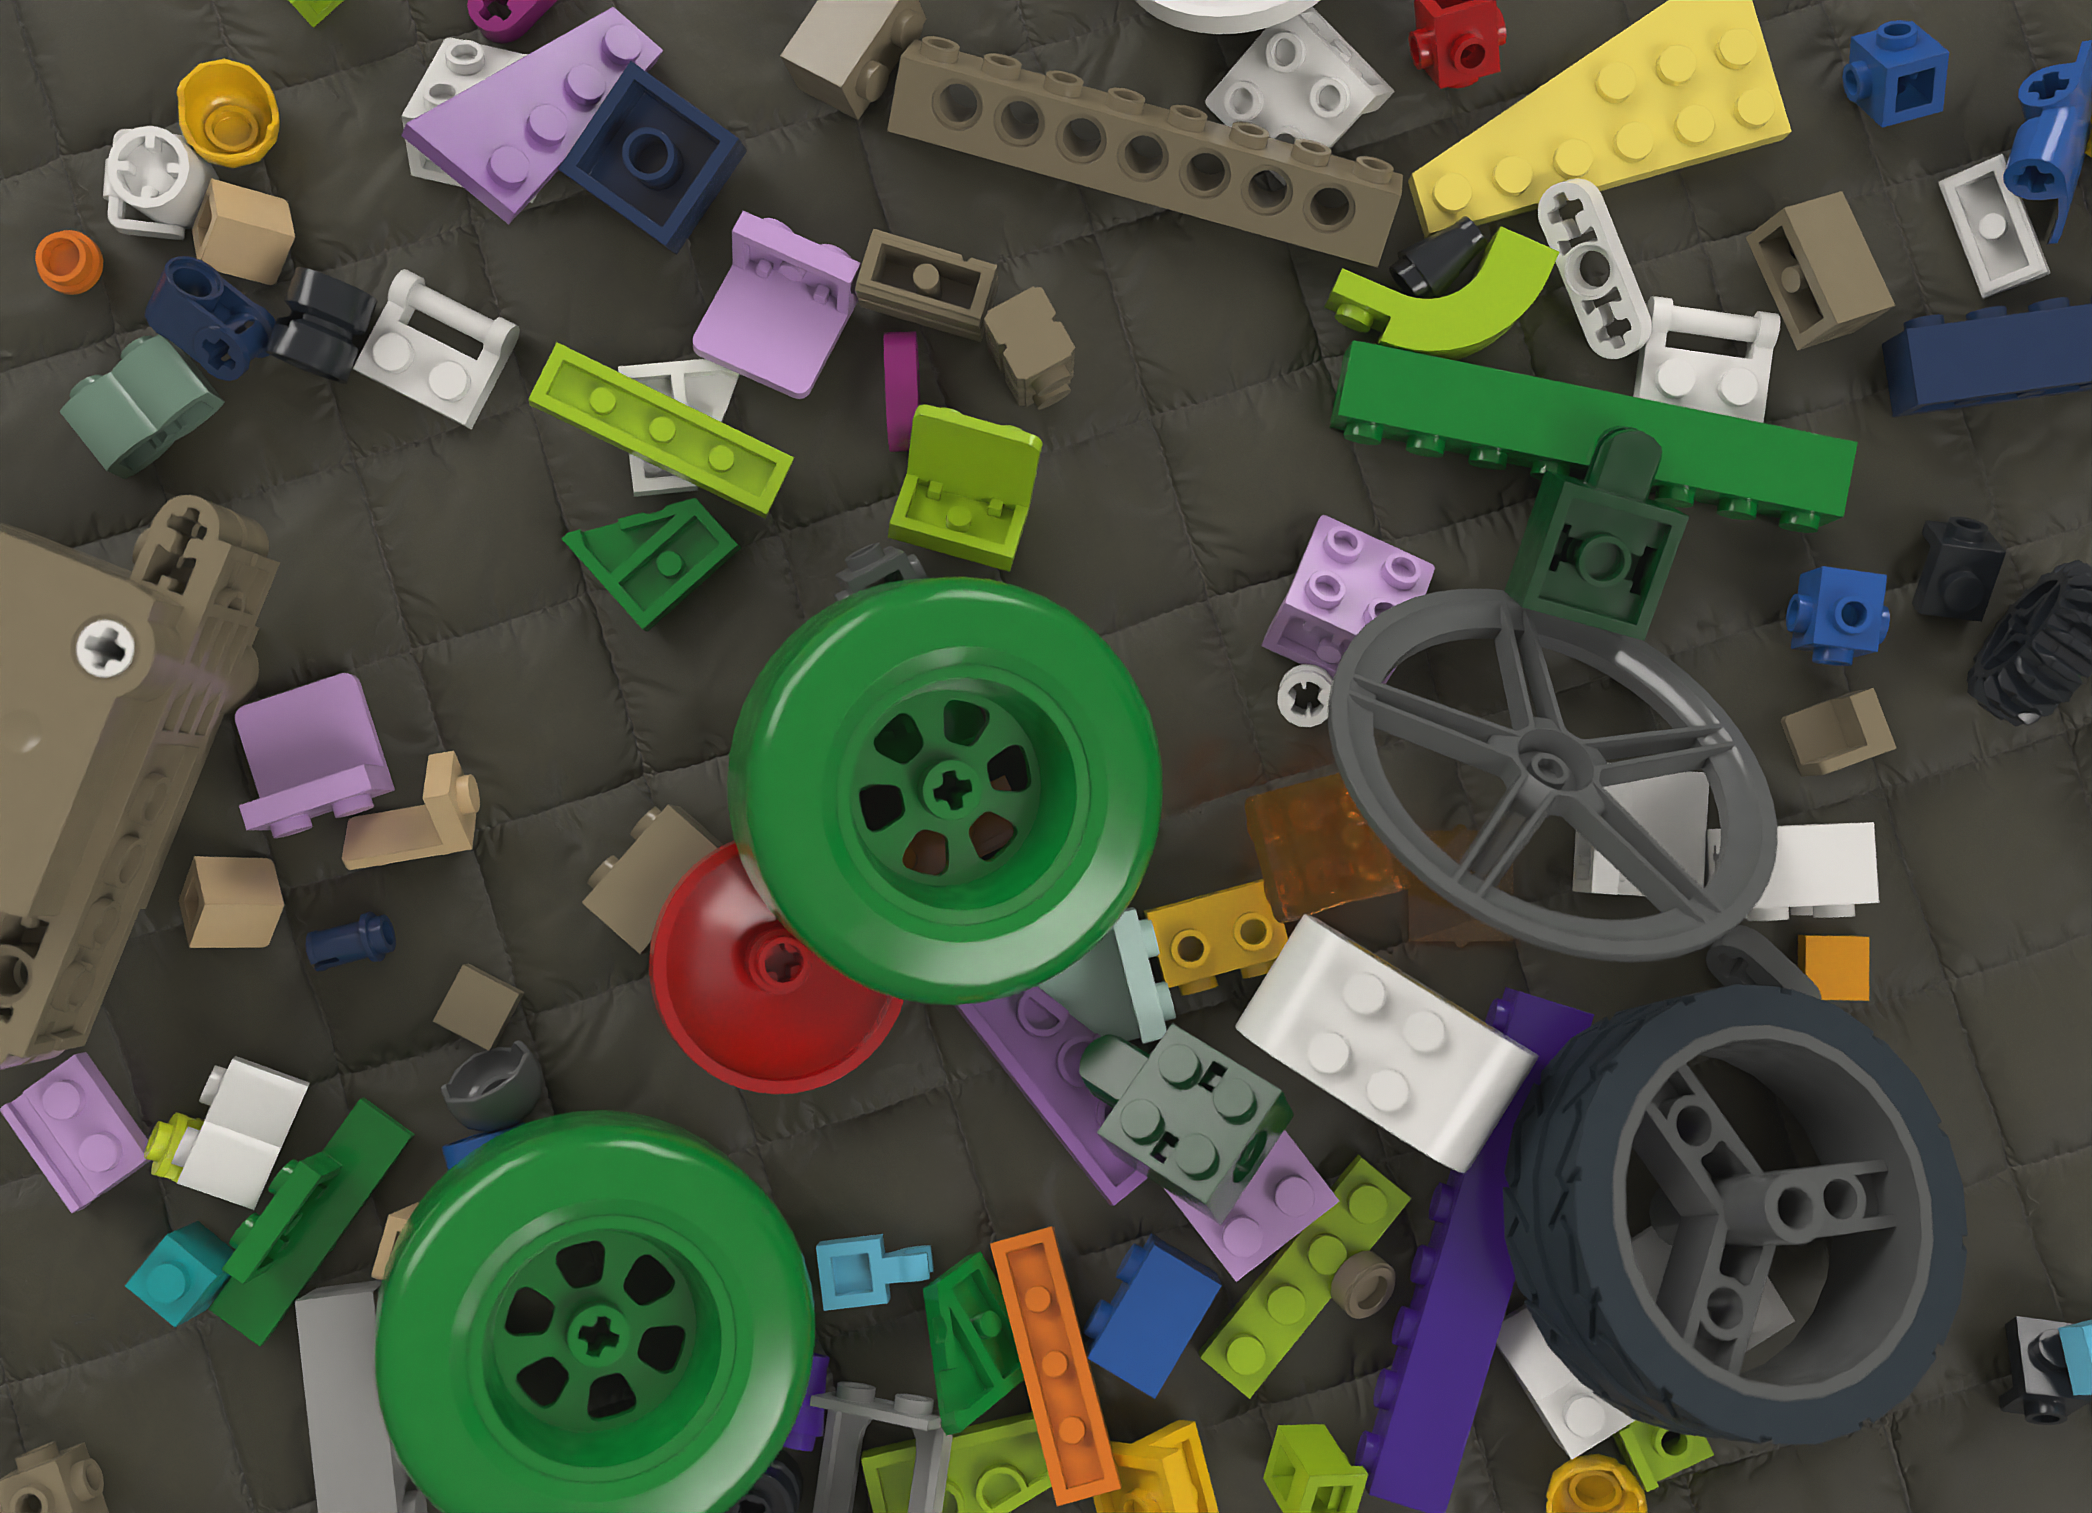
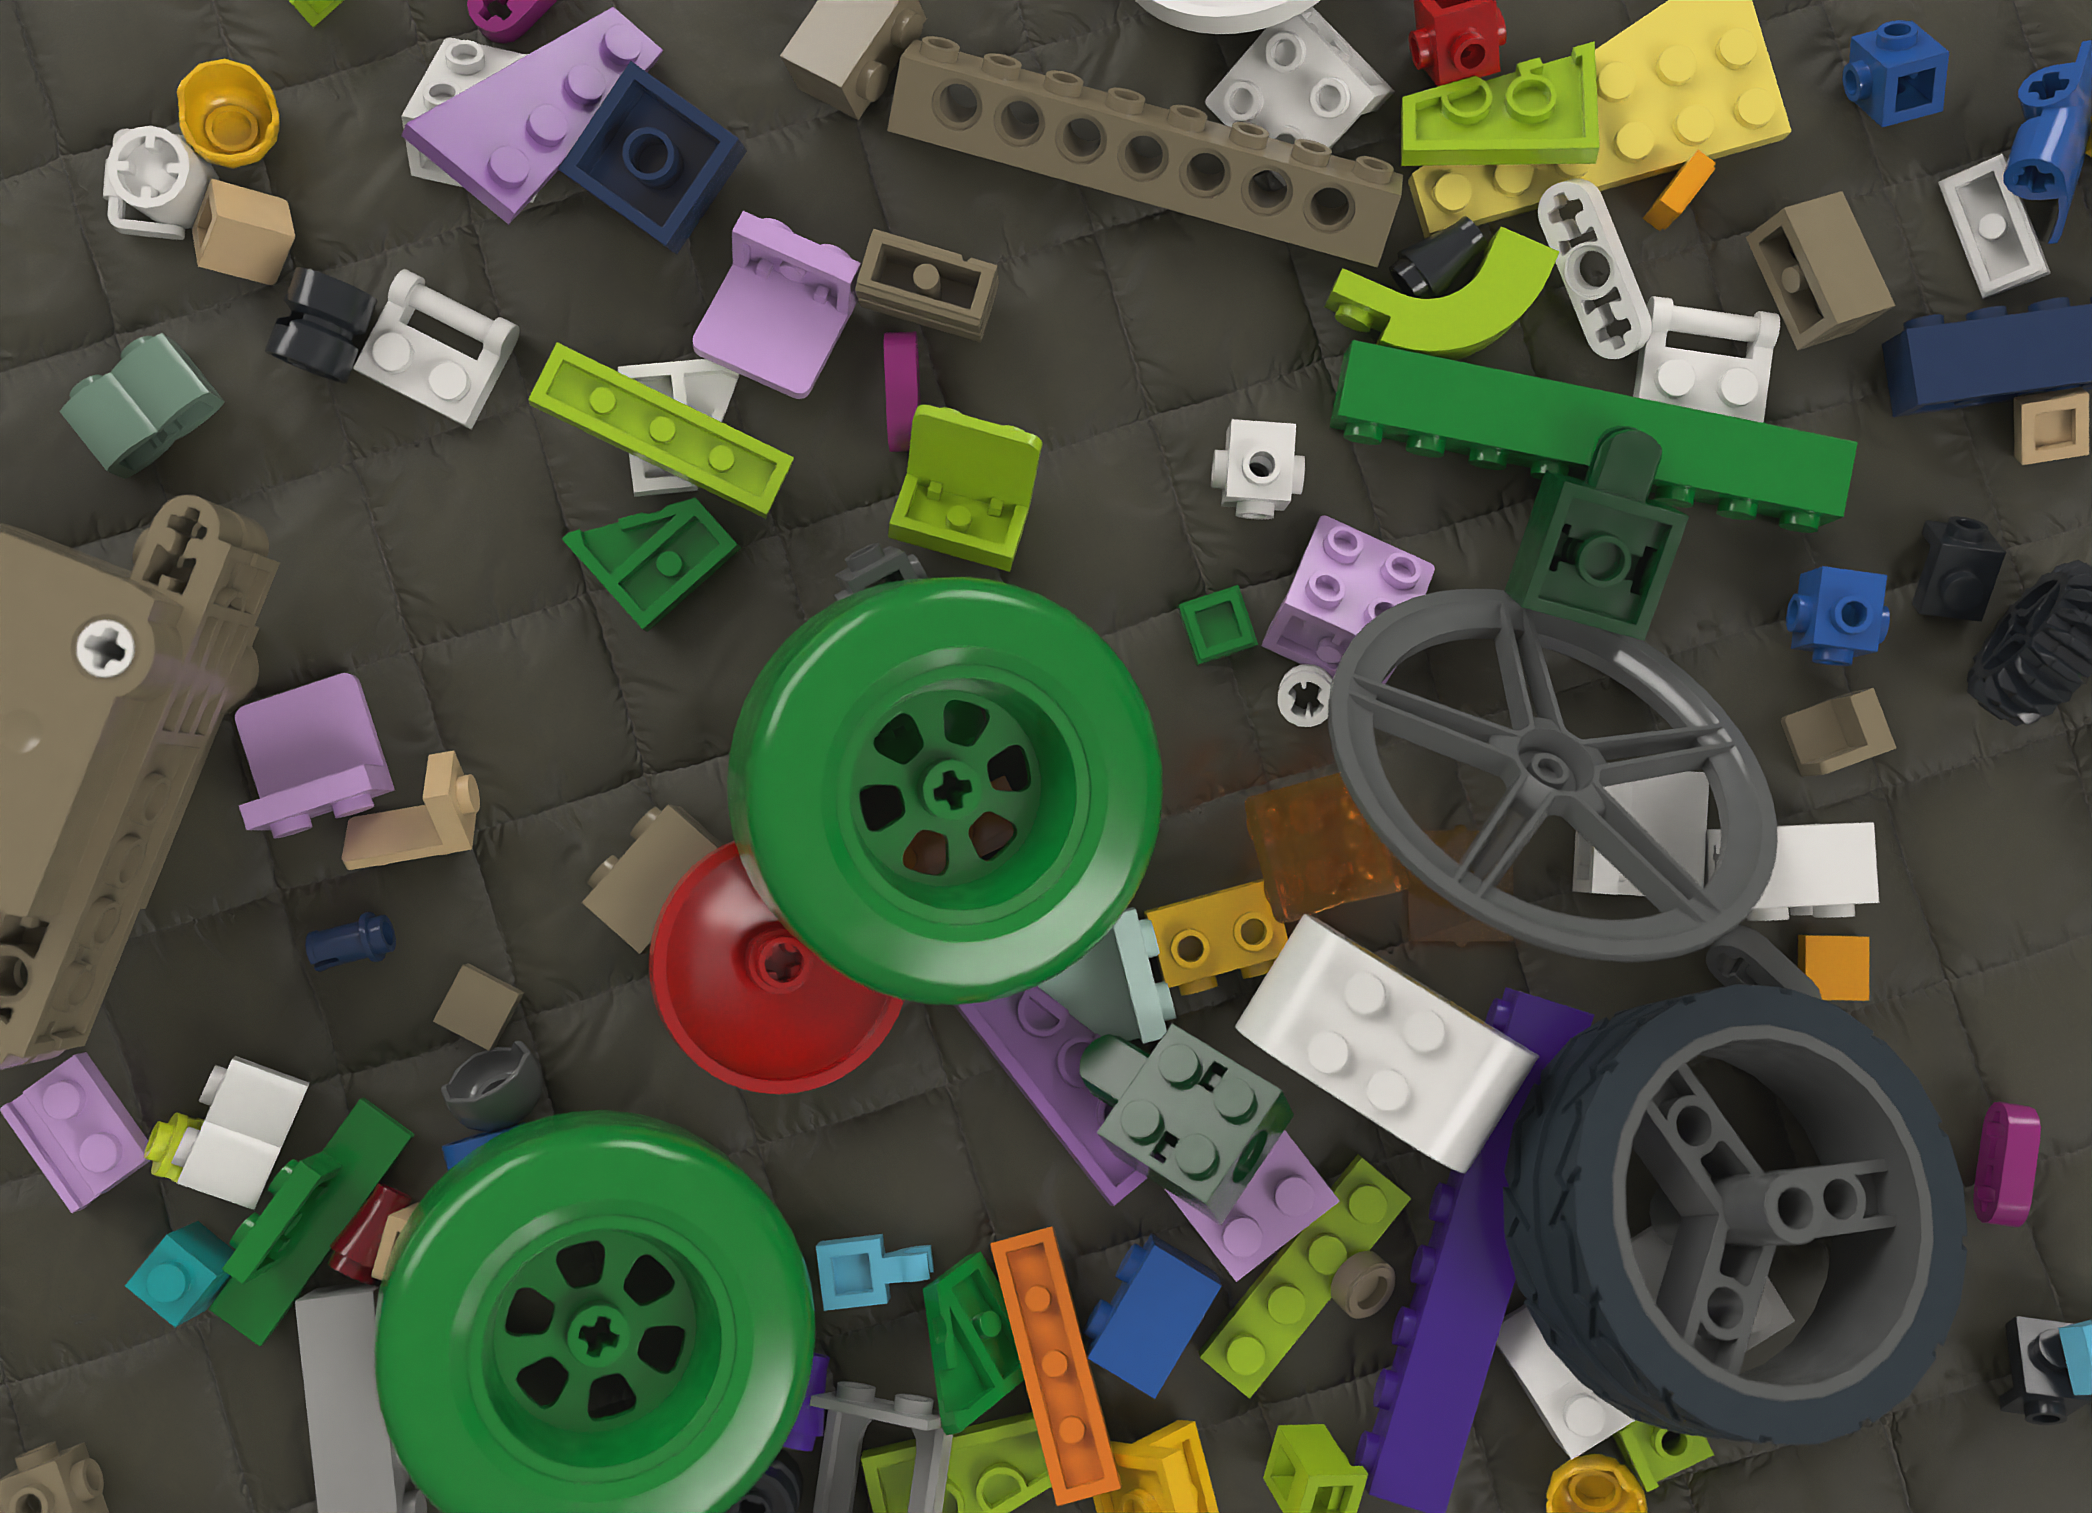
(69, 262): orange plate -> none
(208, 318): dark blue piece -> none
(230, 902): tan panel -> none
(360, 1239): none -> dark red cone
(1031, 348): dark tan brick -> none
(1217, 625): none -> green tile
(1262, 446): none -> white brick
(1514, 119): none -> lime wing
(1680, 191): none -> light orange tile
(2006, 1164): none -> magenta beam
(2051, 425): none -> tan plate

